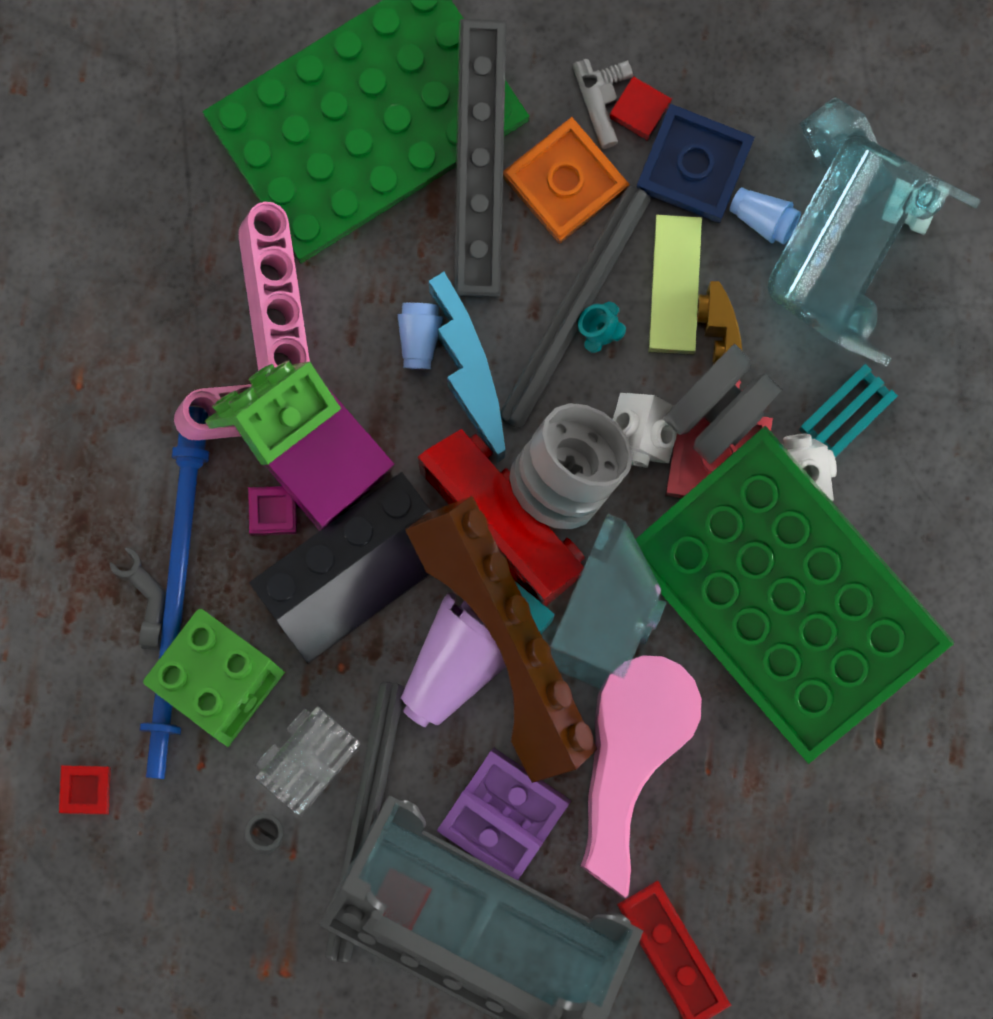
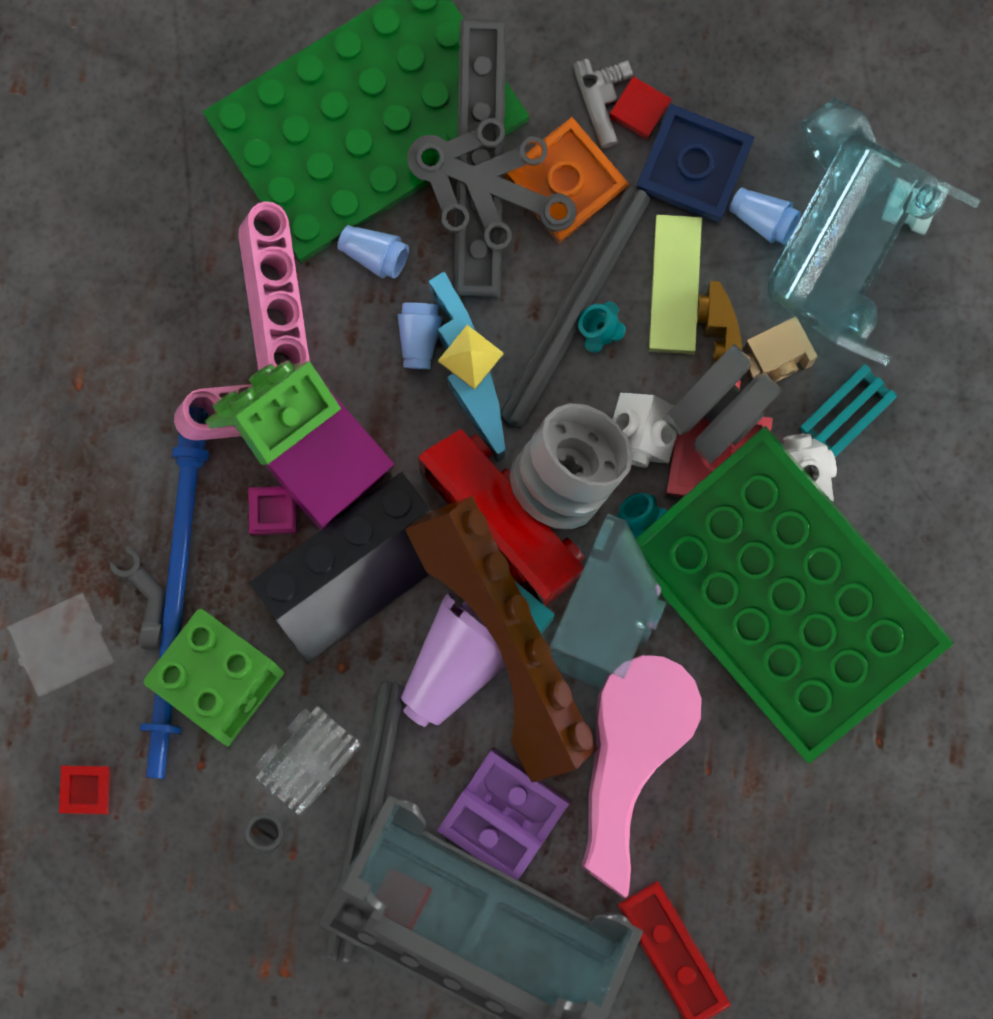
(60, 645): none -> clear piece
(374, 250): none -> light blue cone
(470, 357): none -> light yellow slope
(484, 180): none -> dark grey plant
(640, 512): none -> teal plate
(779, 351): none -> tan brick

